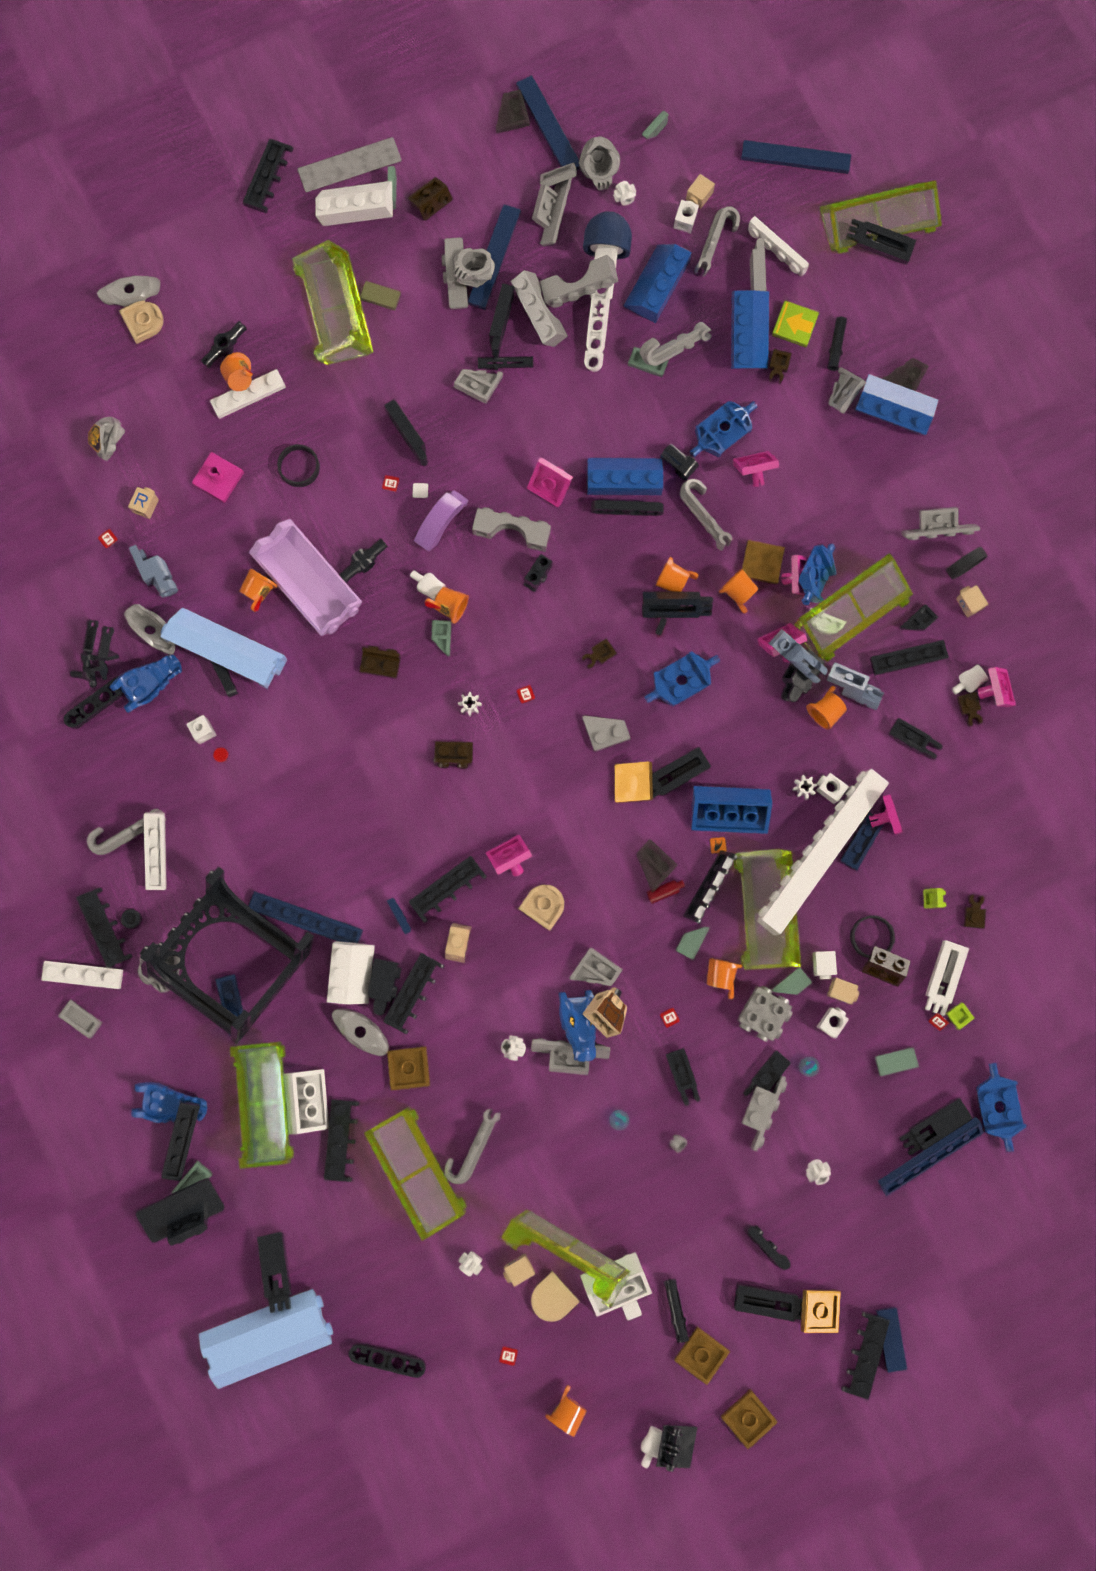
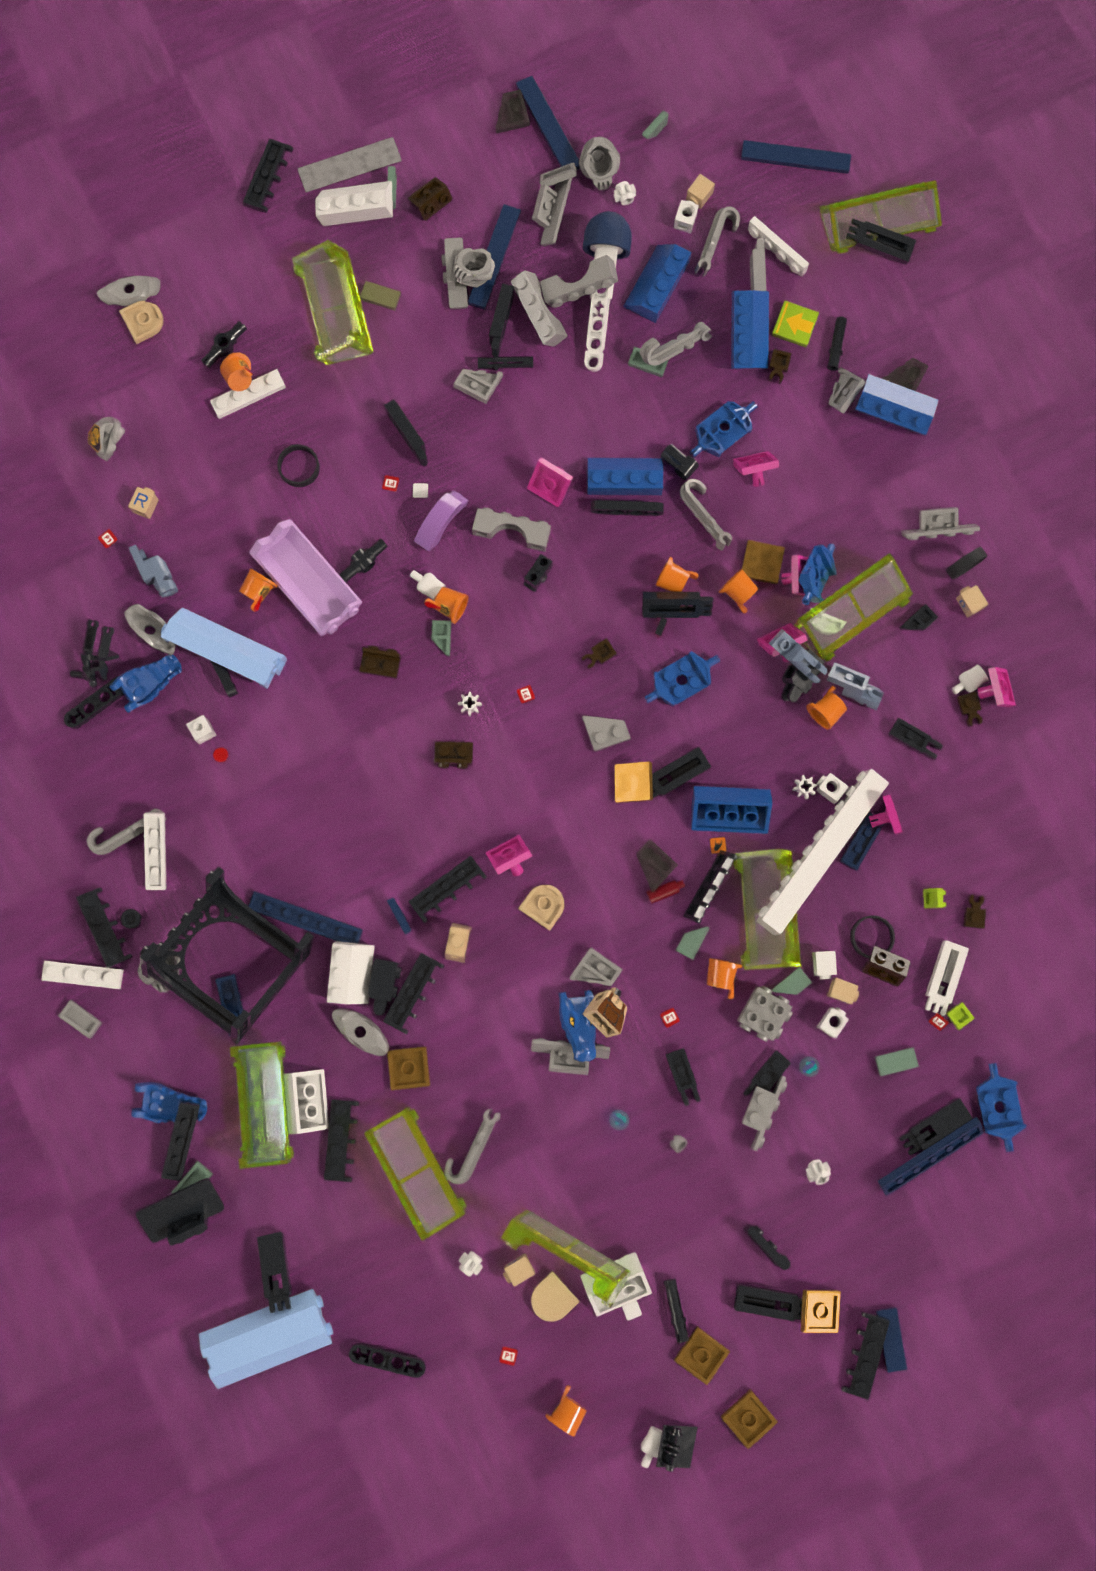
(217, 477): dark pink tile -> none
(513, 1047): white gear -> none
(909, 657): black plate -> none

